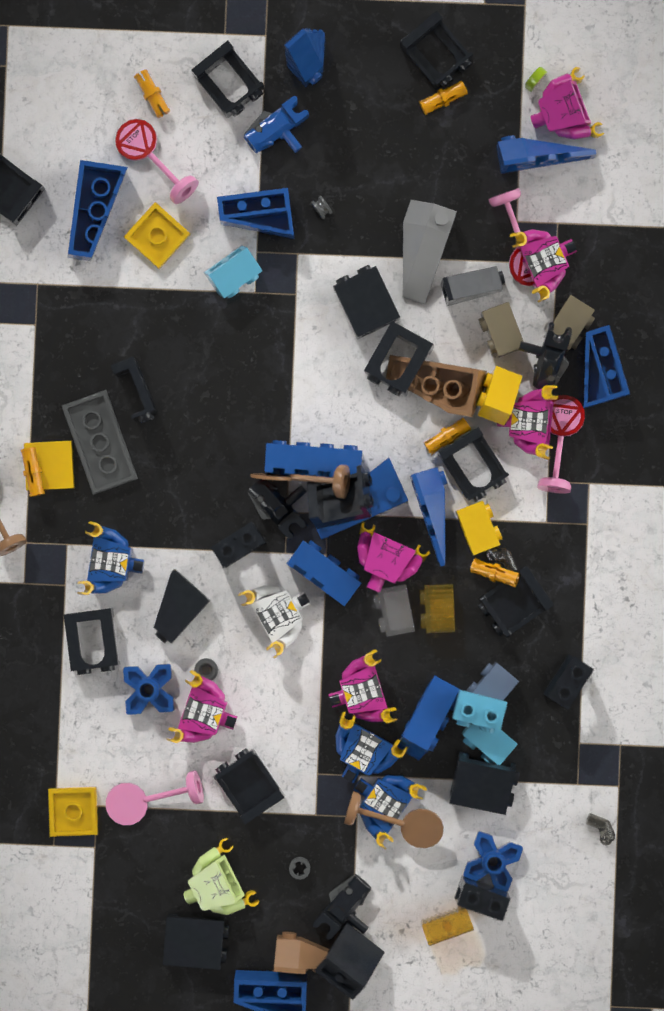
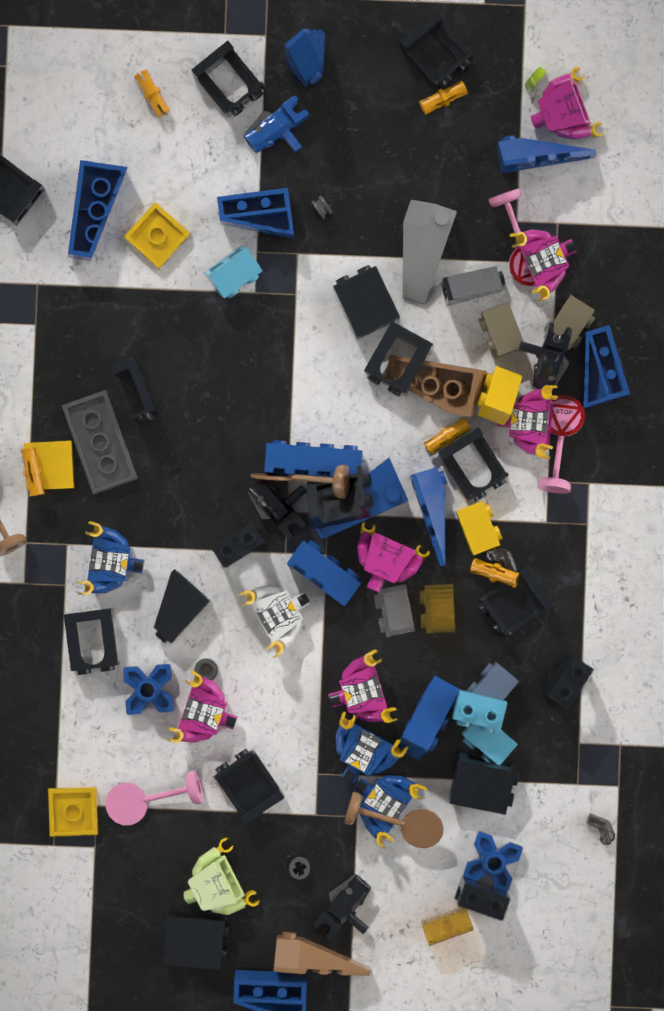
(137, 141): bright pink piece -> none
(350, 961): black panel -> none

